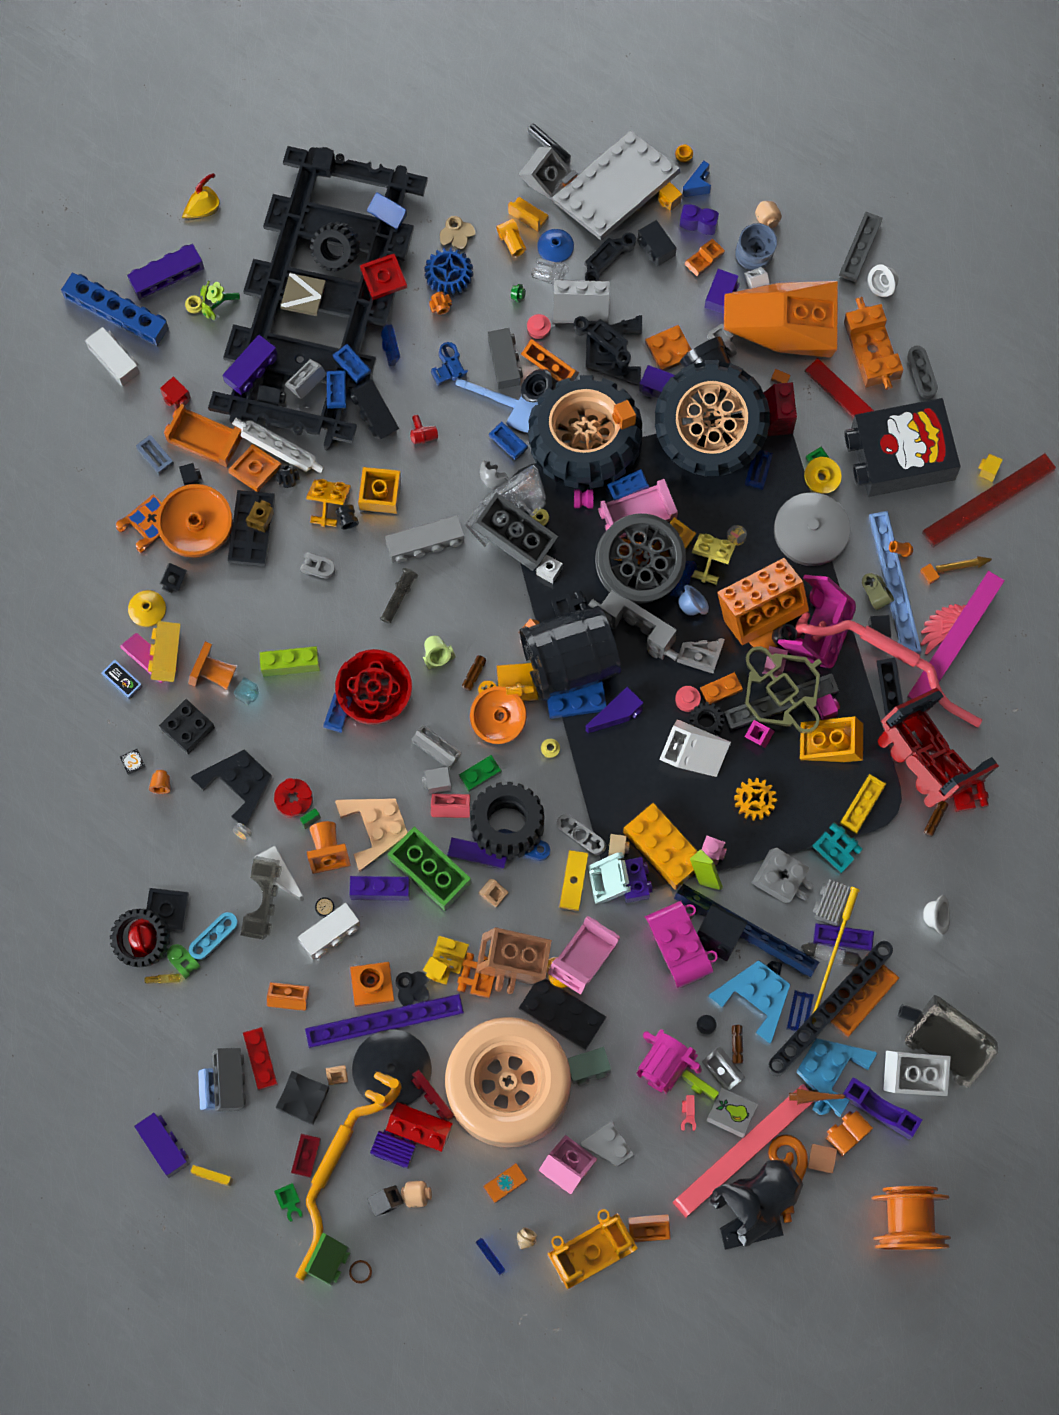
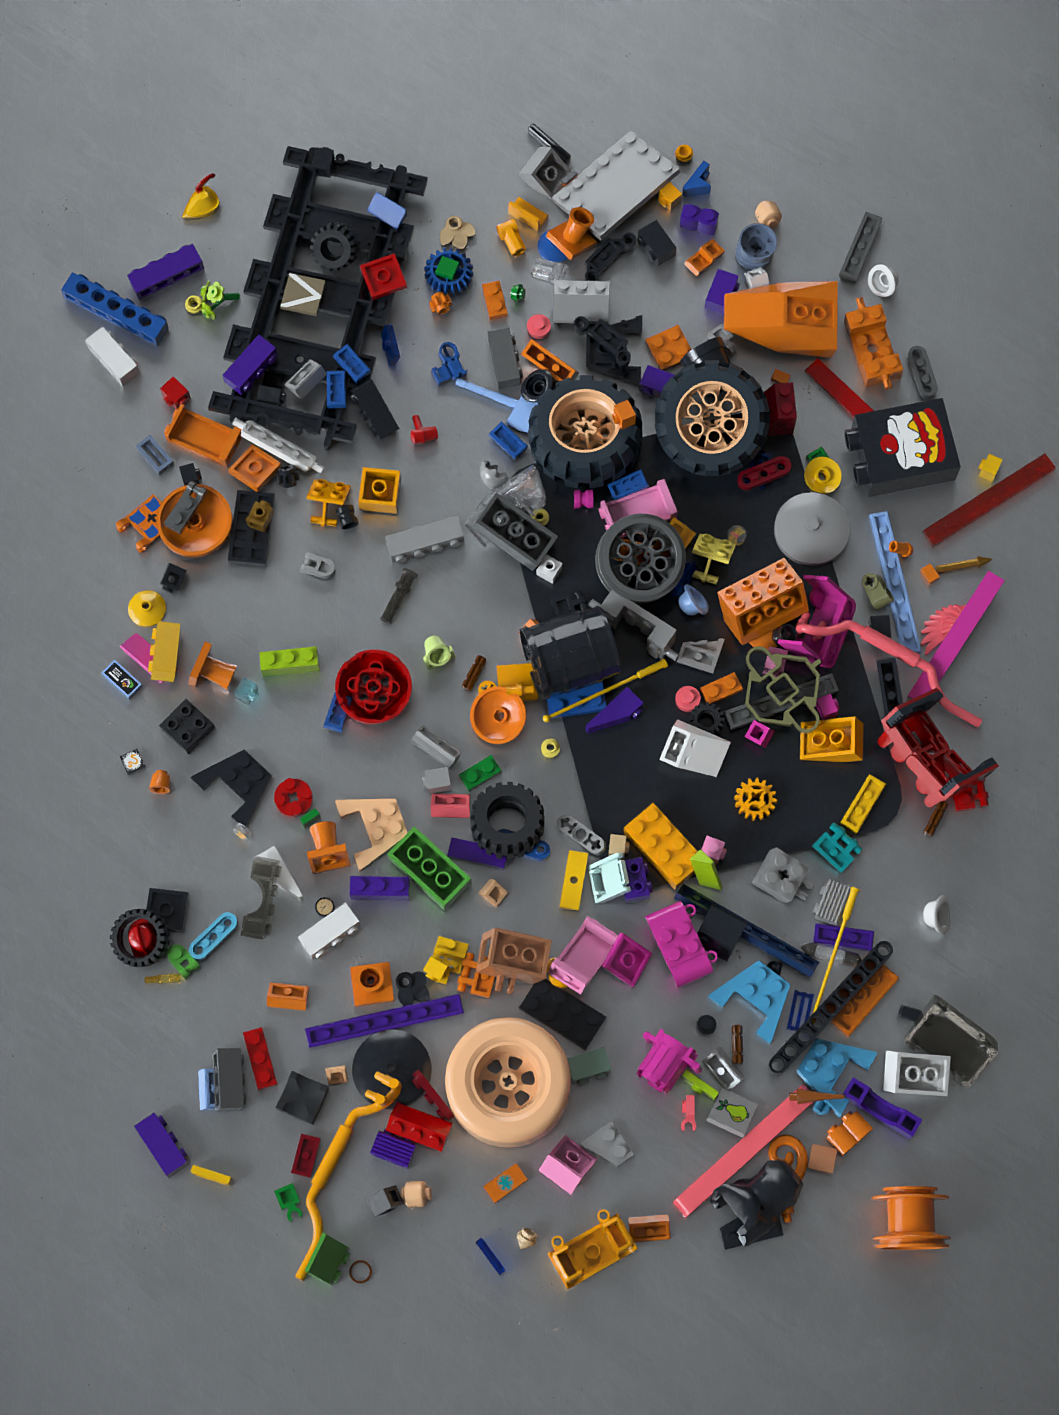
(185, 507): none -> dark grey plate
(447, 268): none -> green tile
(494, 300): none -> orange plate
(572, 235): none -> orange plant
(626, 959): none -> dark pink tile
(640, 674): none -> yellow piece
(769, 467): none -> dark red plate

